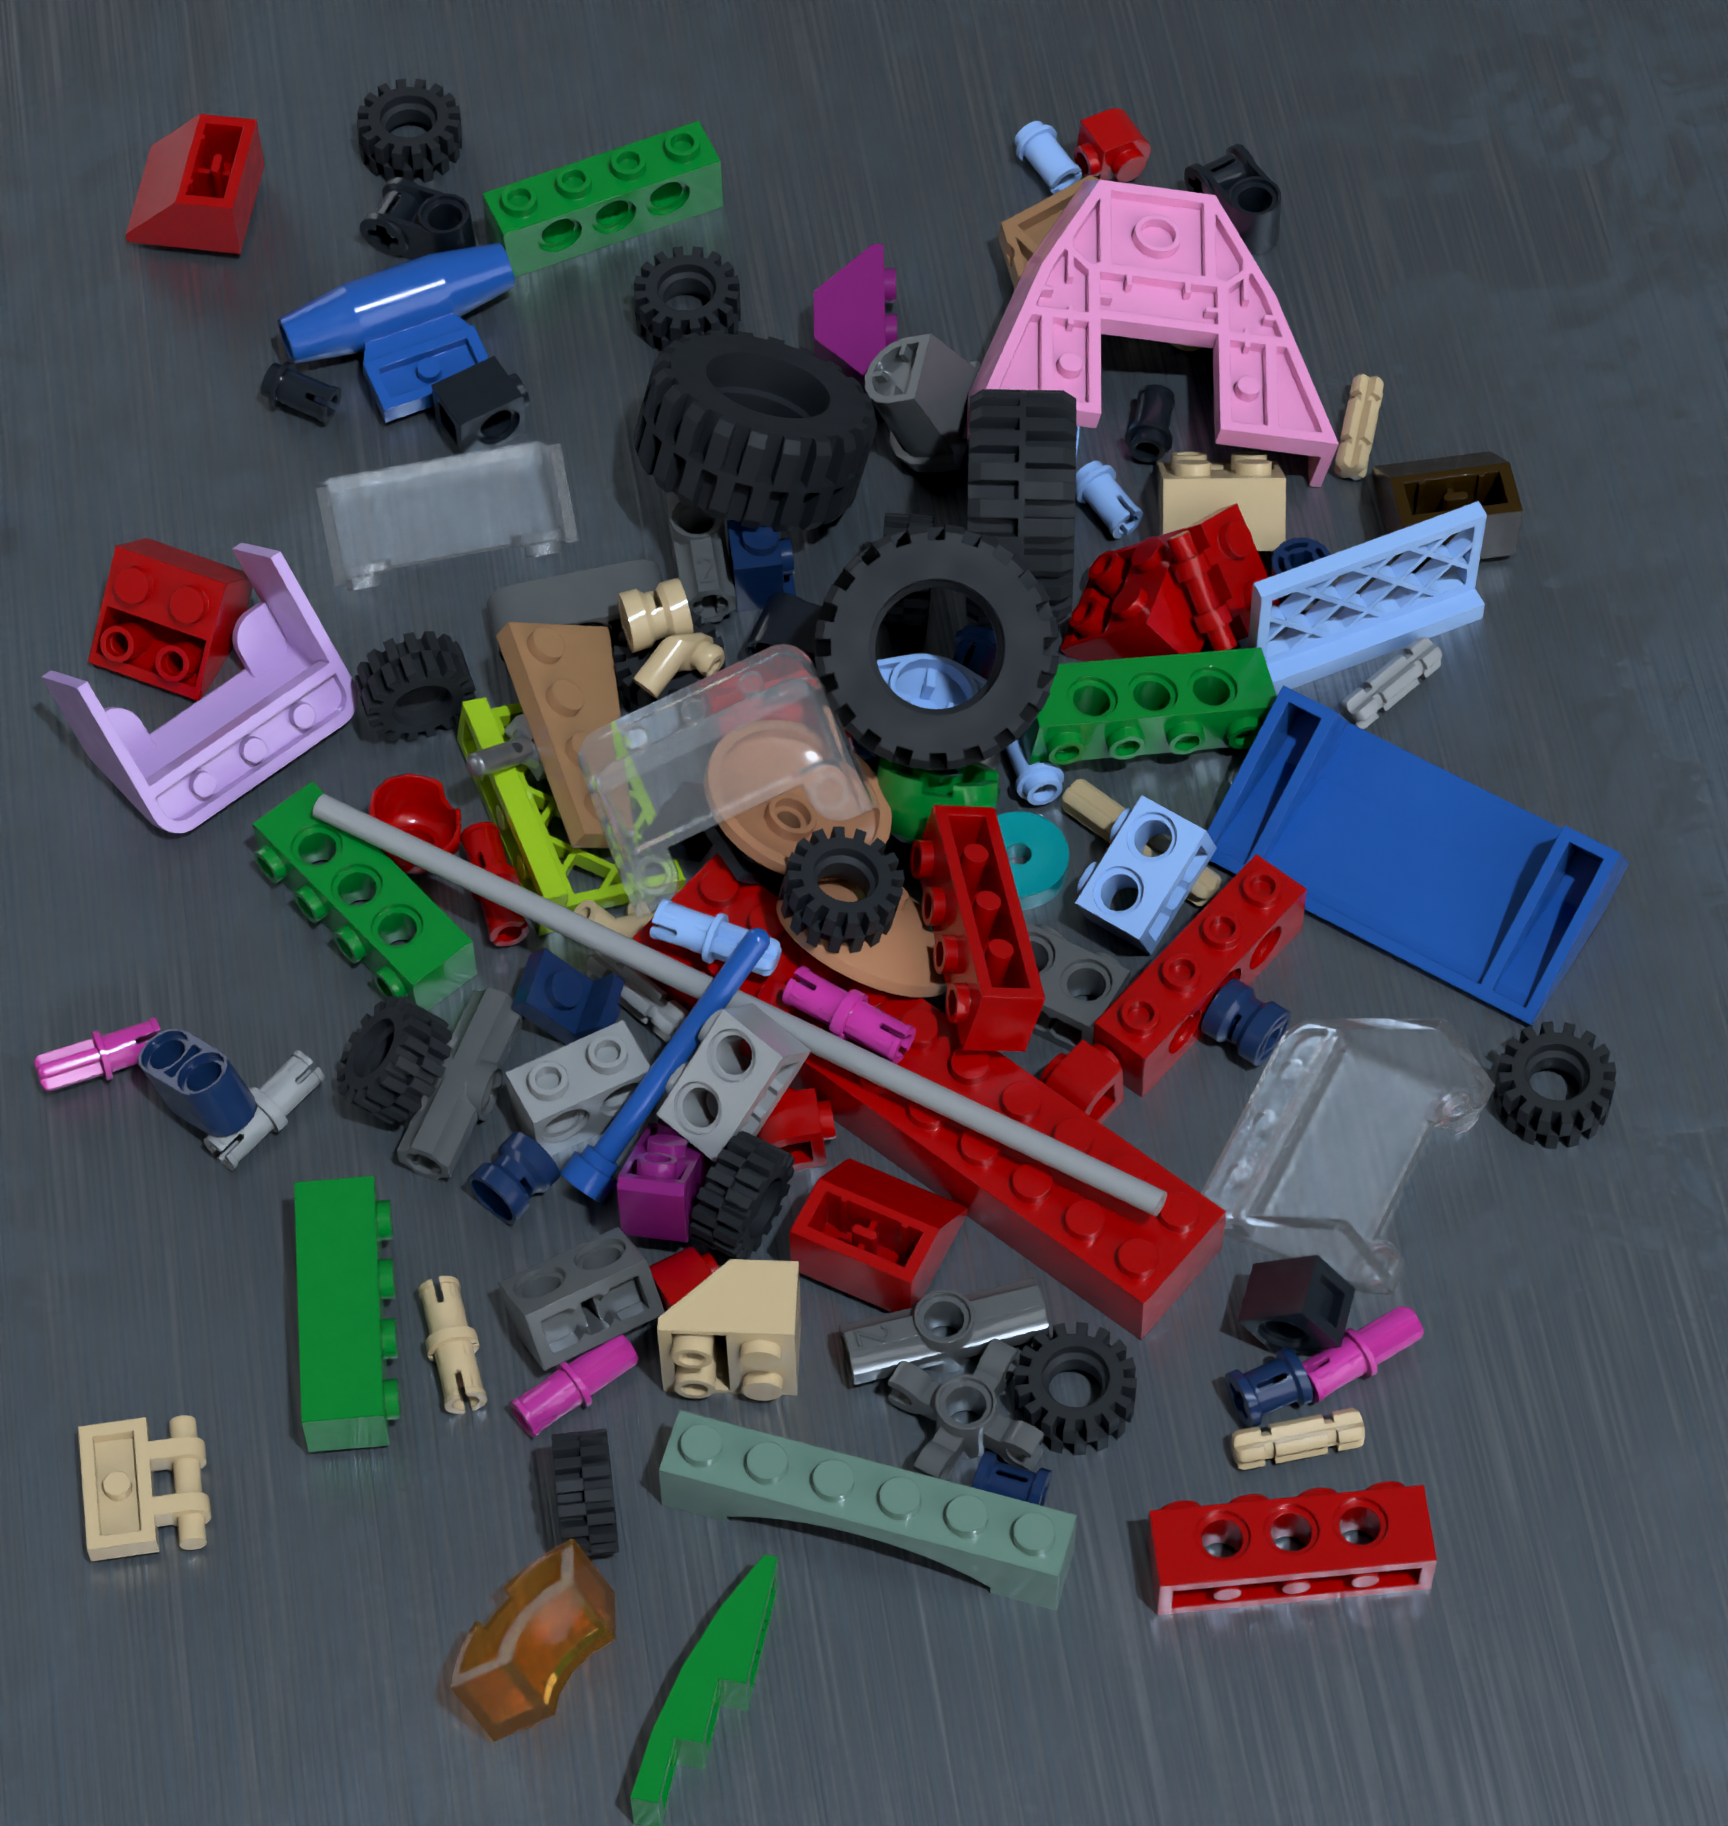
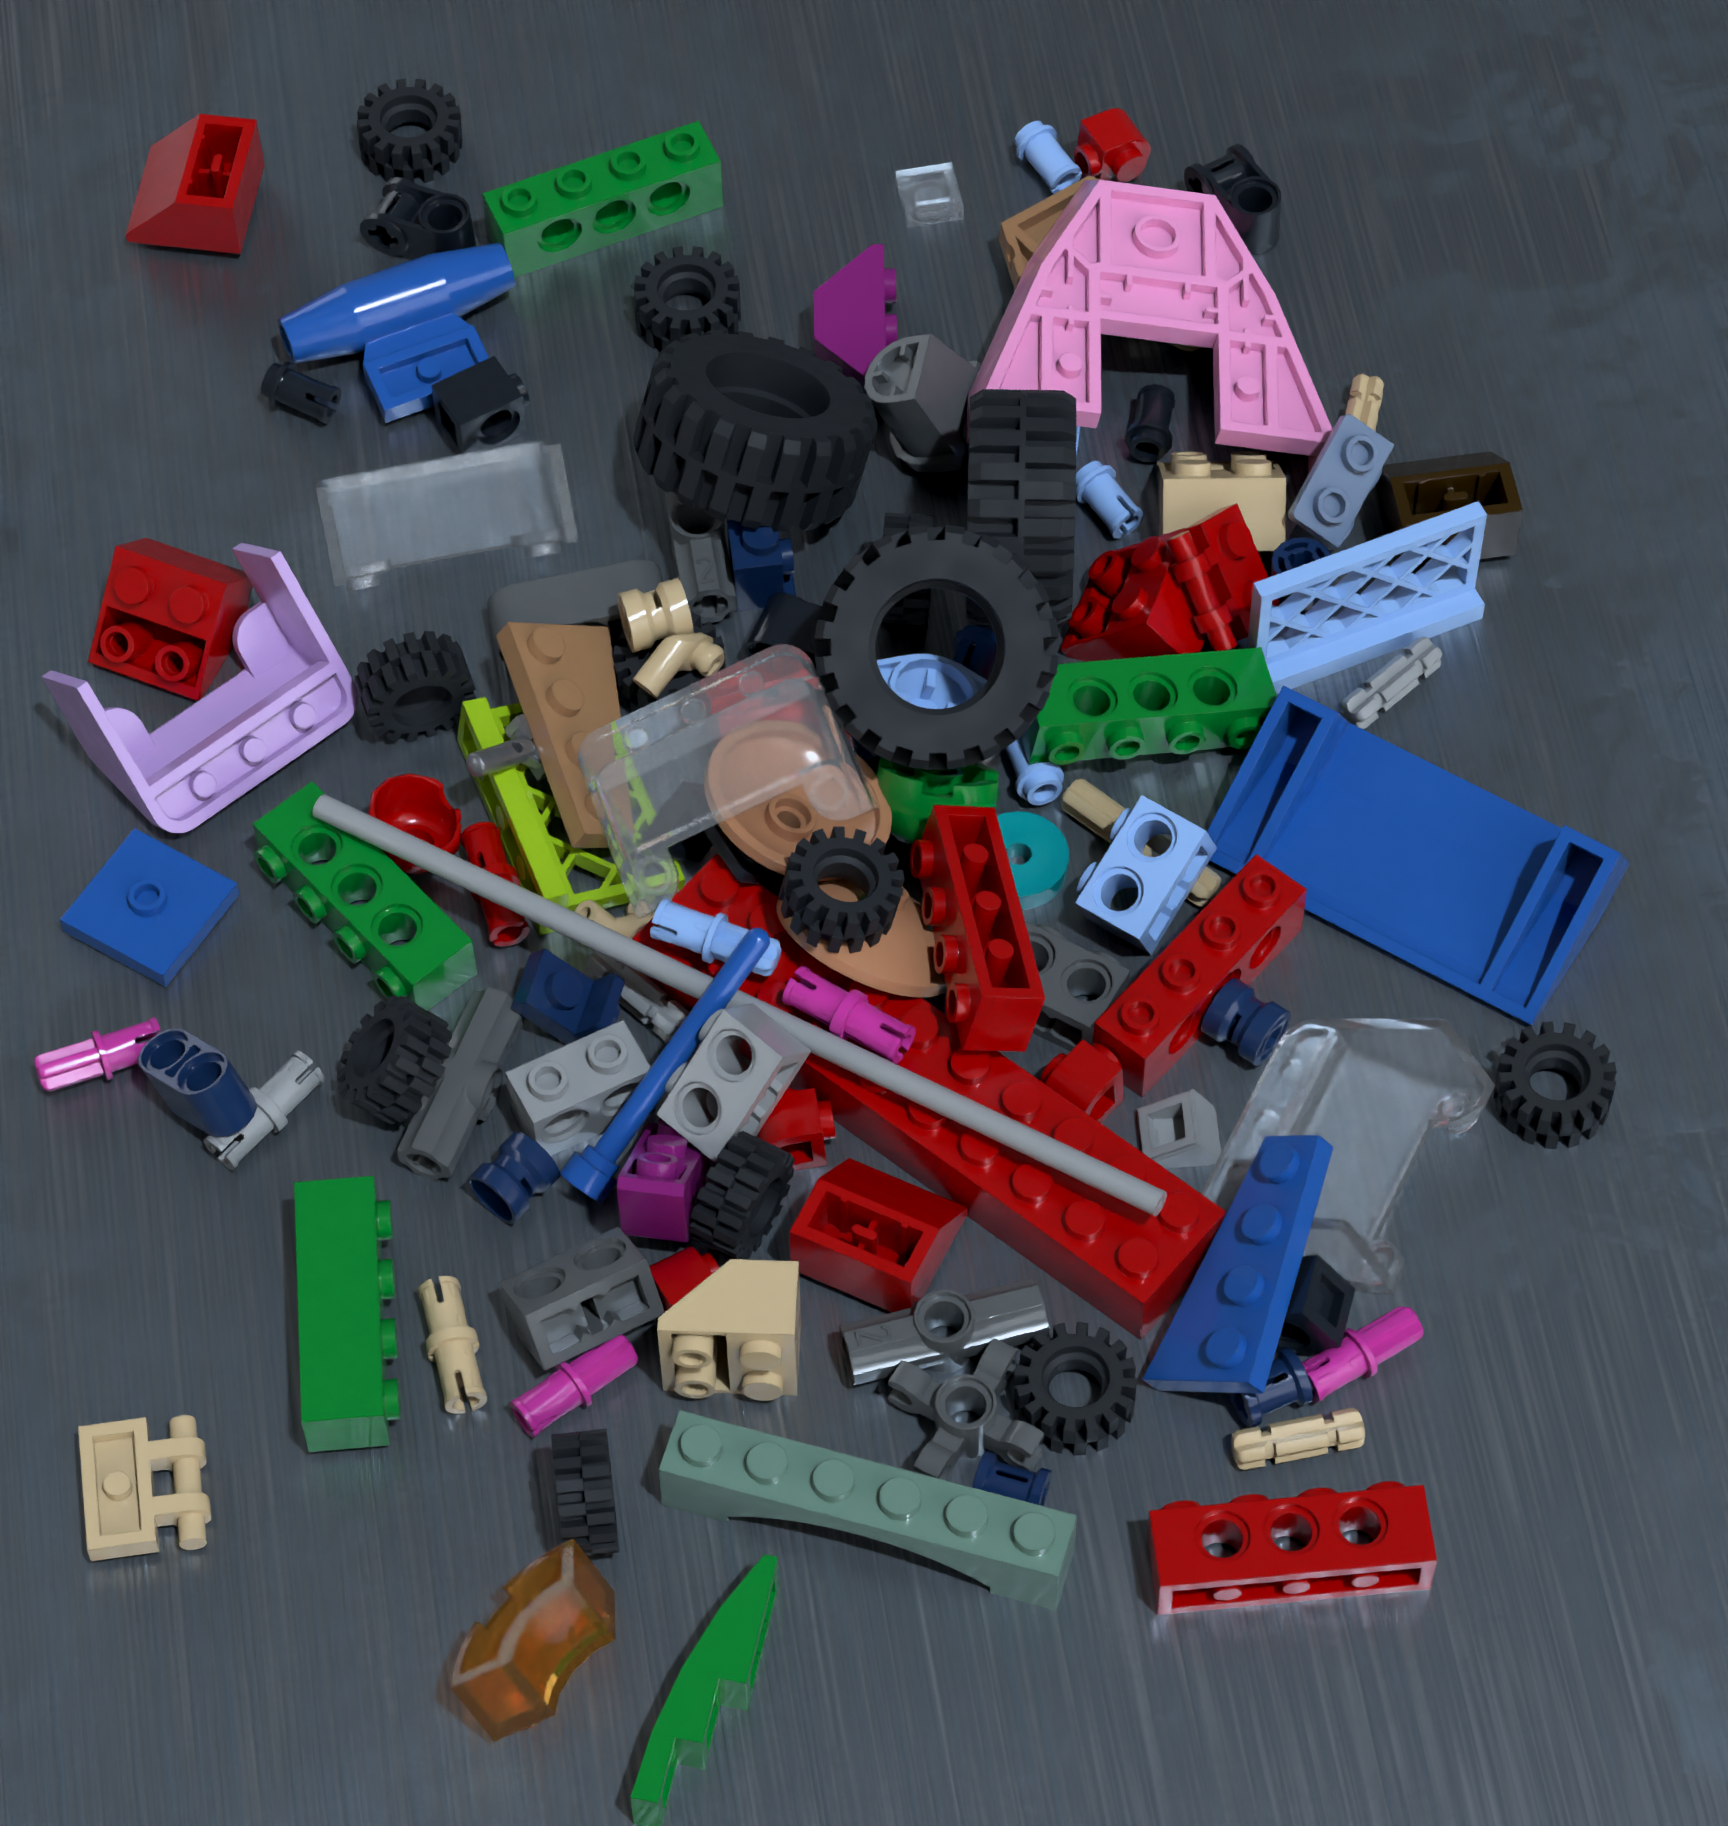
(149, 907): none -> blue plate
(929, 195): none -> clear tile
(1180, 1131): none -> light grey slope
(1244, 1285): none -> blue wing
(1339, 482): none -> sand blue bracket

